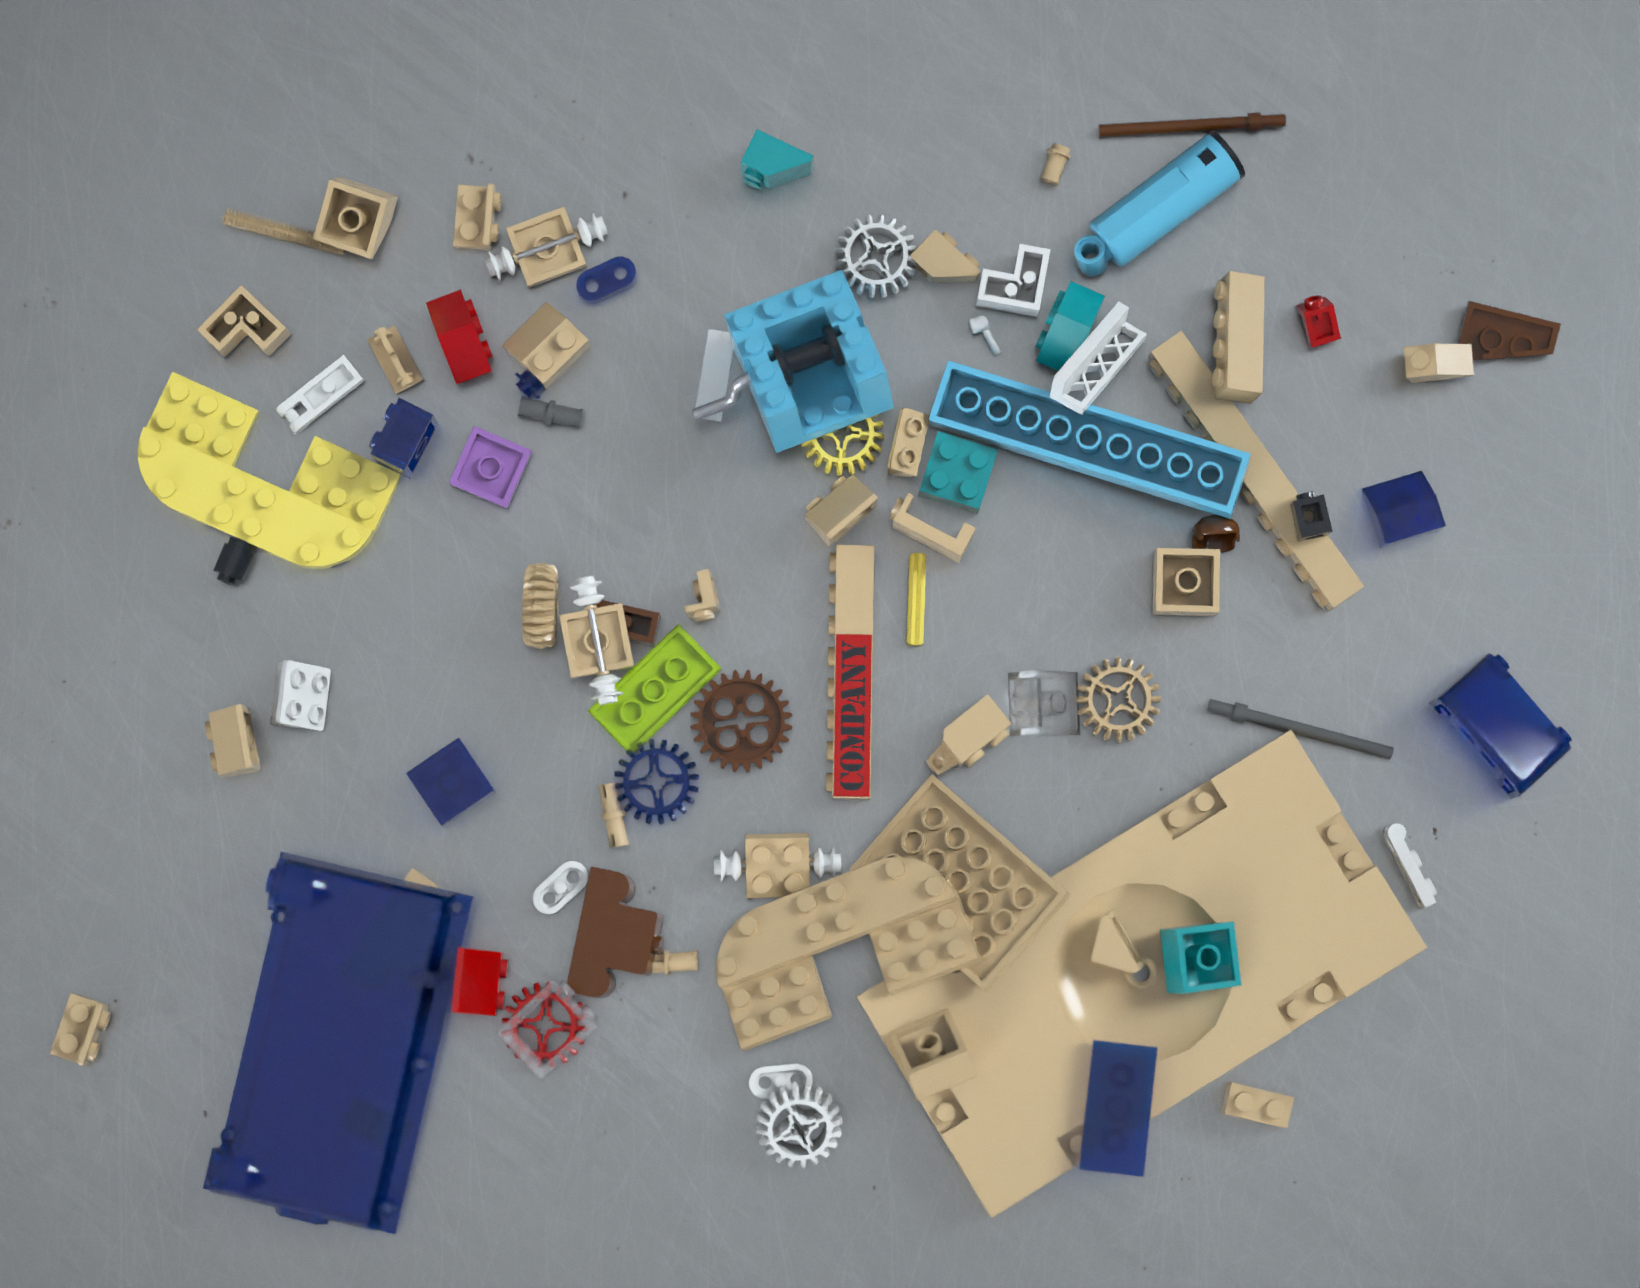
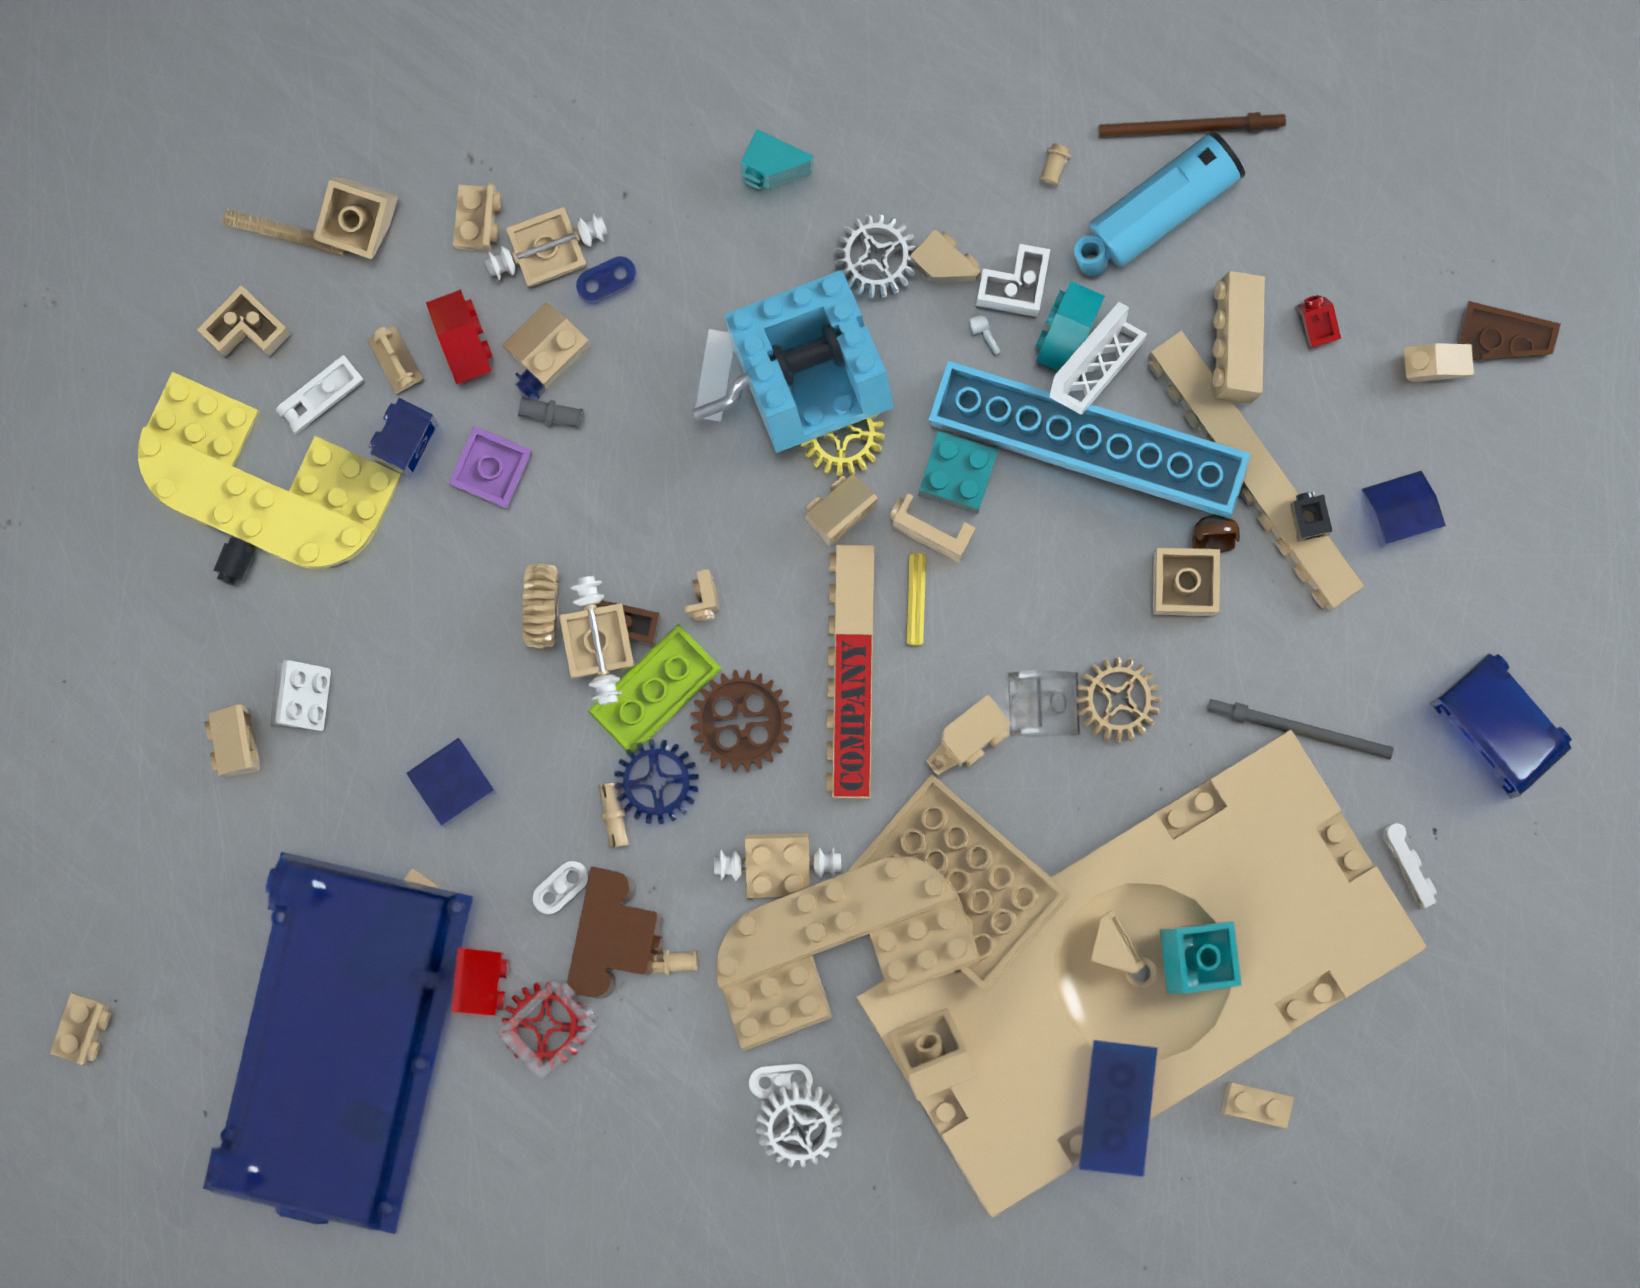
(907, 443): tan bracket -> none

